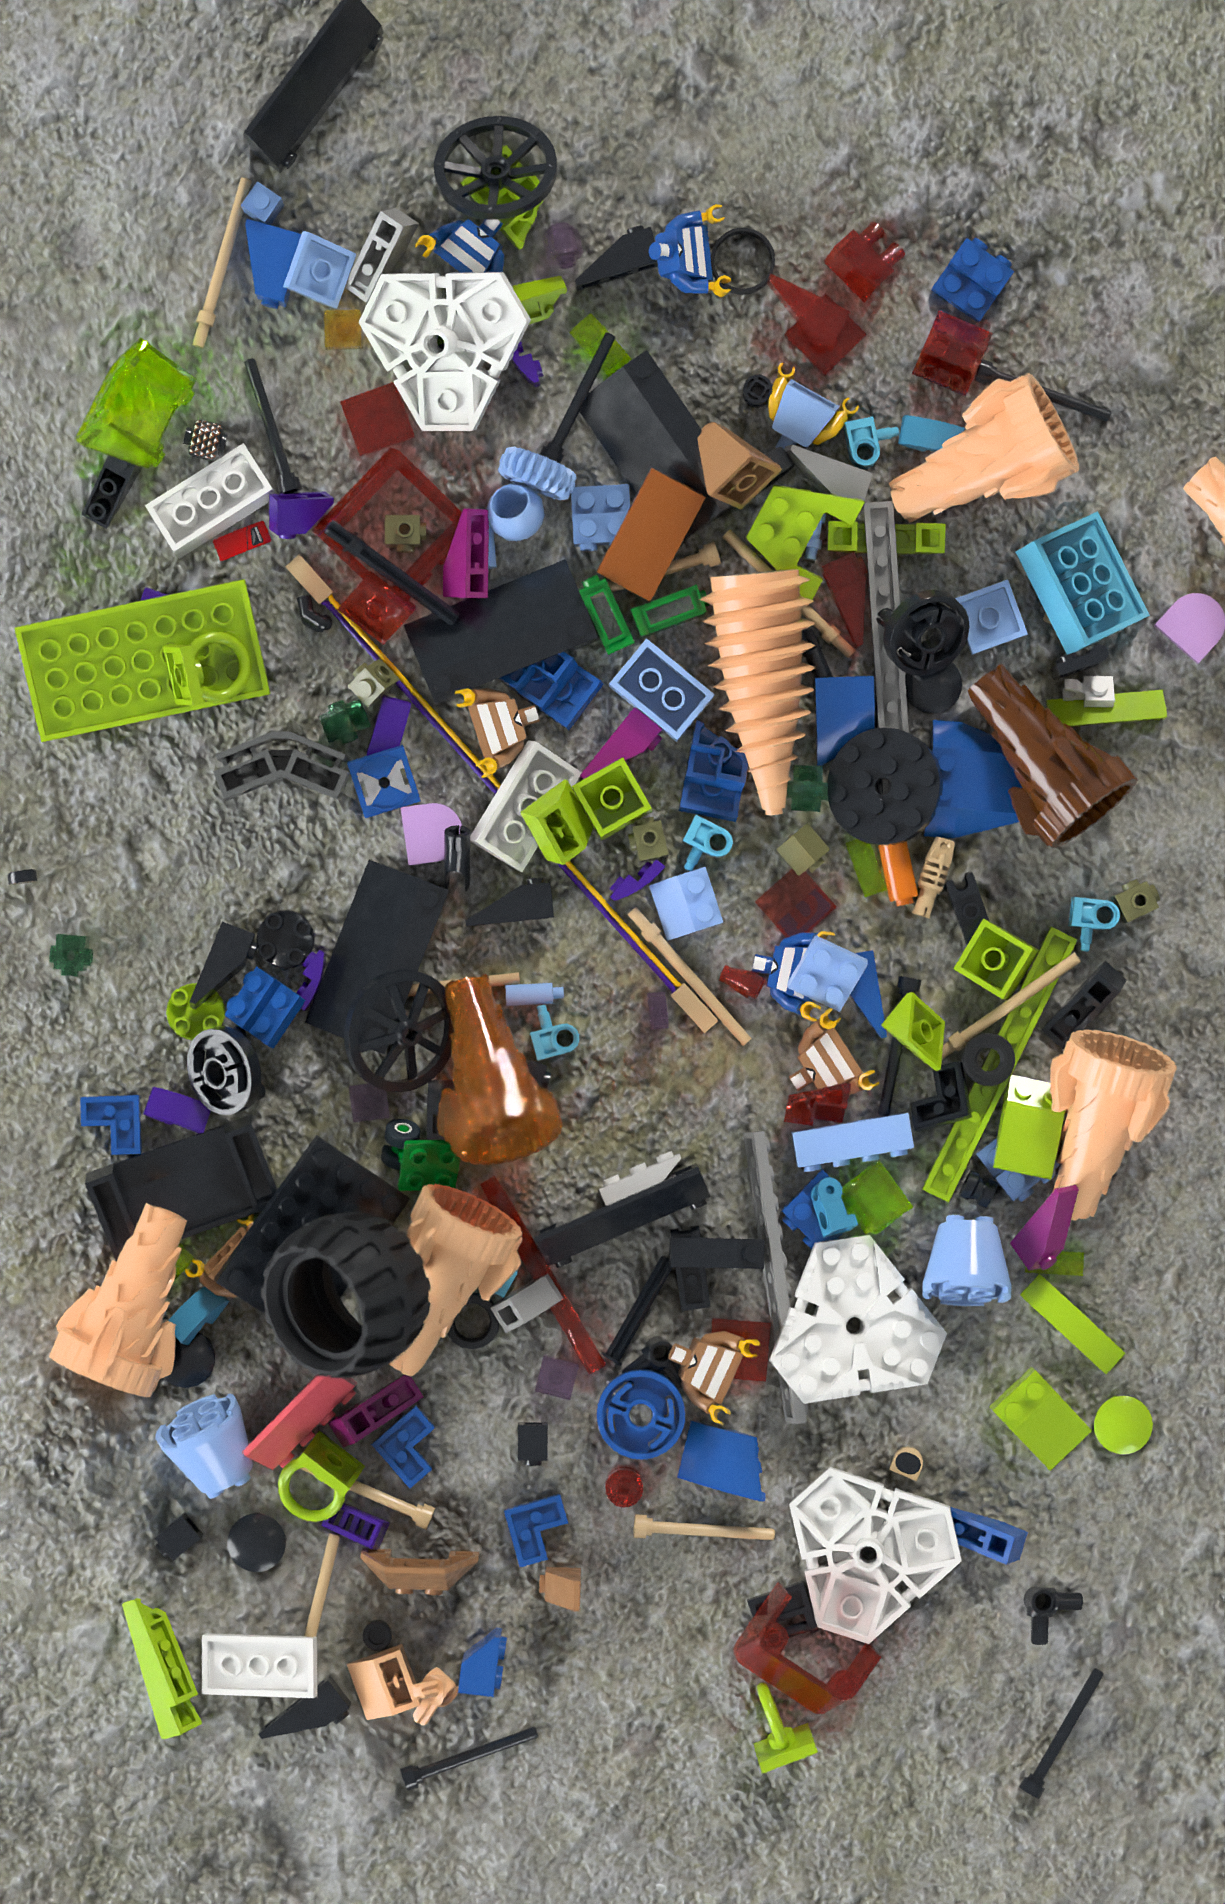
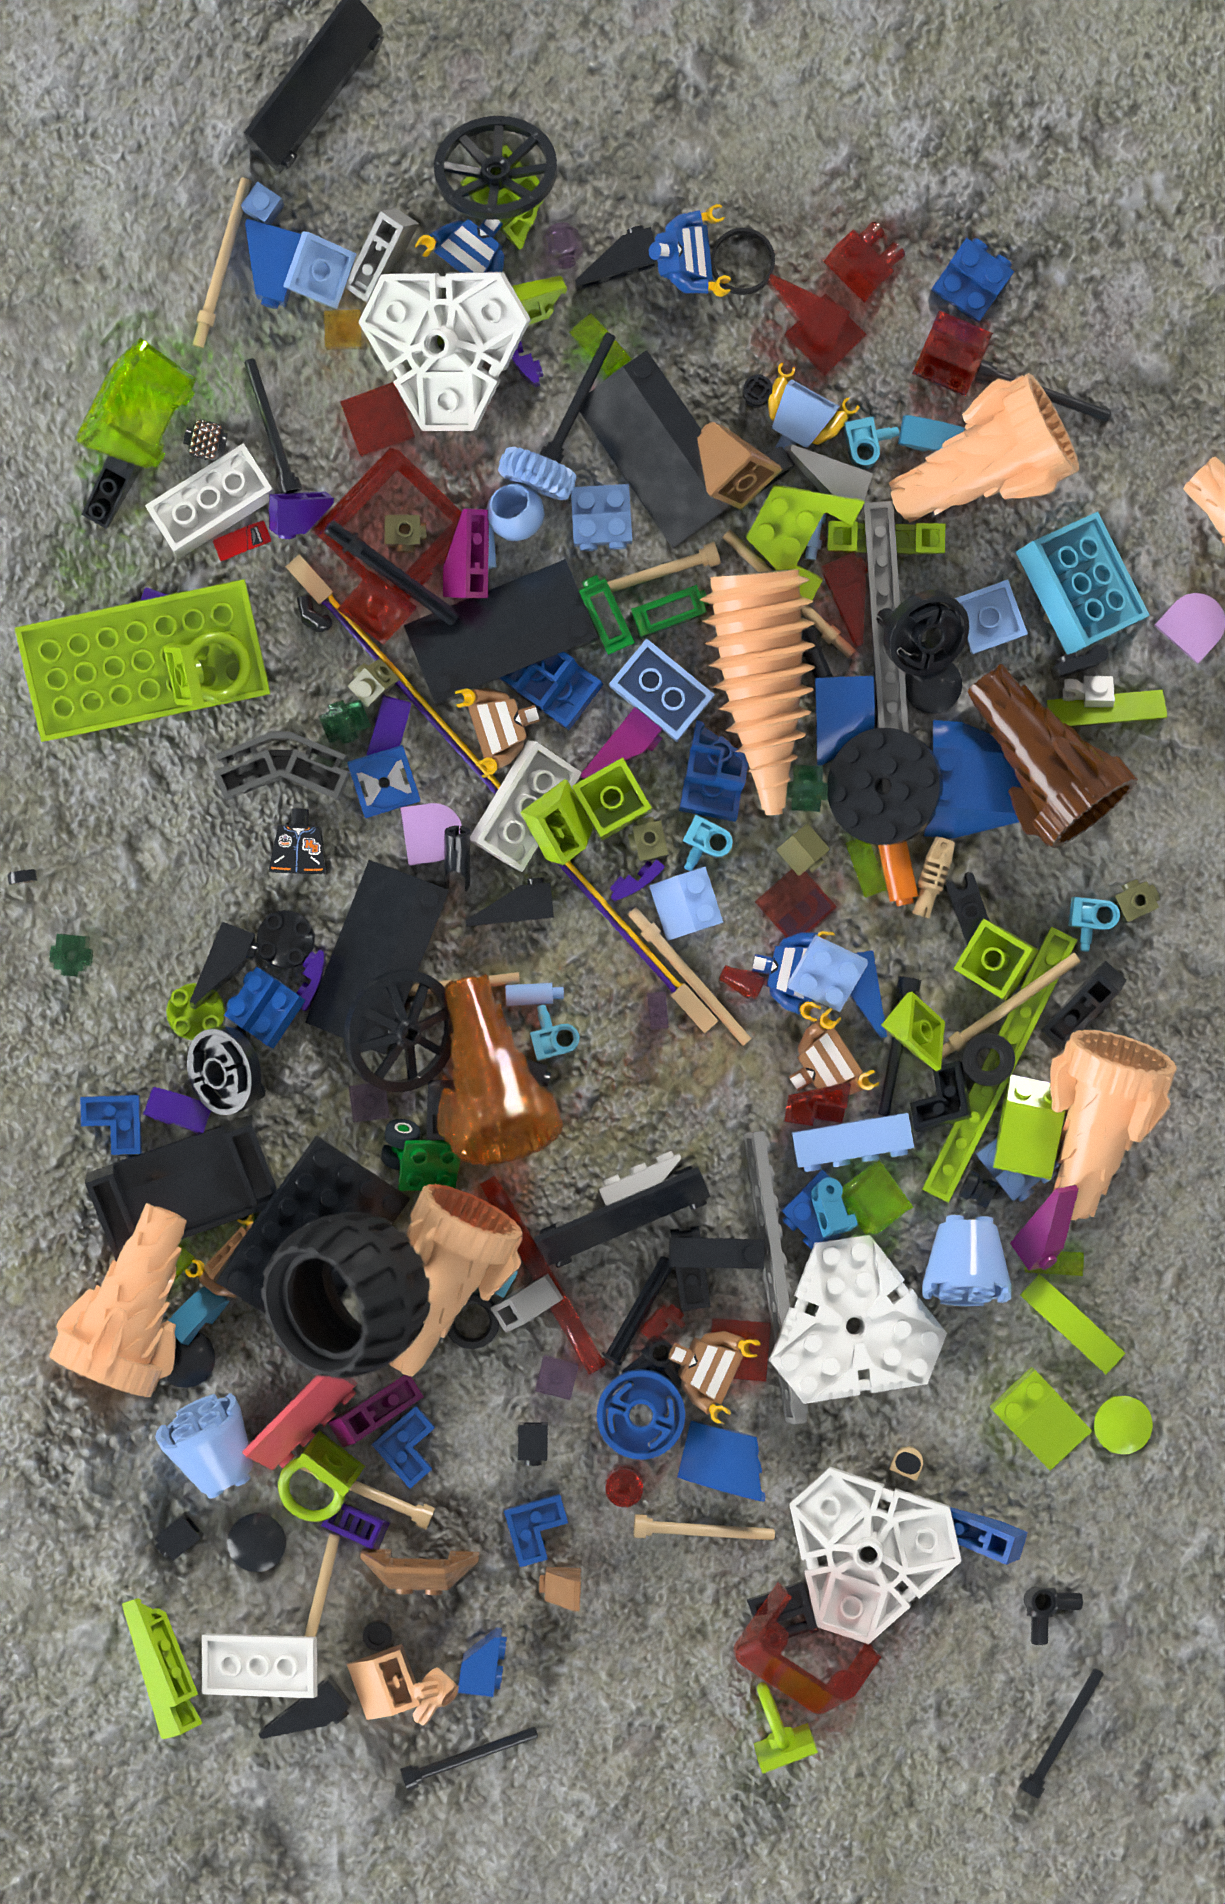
(298, 847): none -> black torso
(651, 534): dark orange slope -> none
(657, 1321): none -> clear red bracket

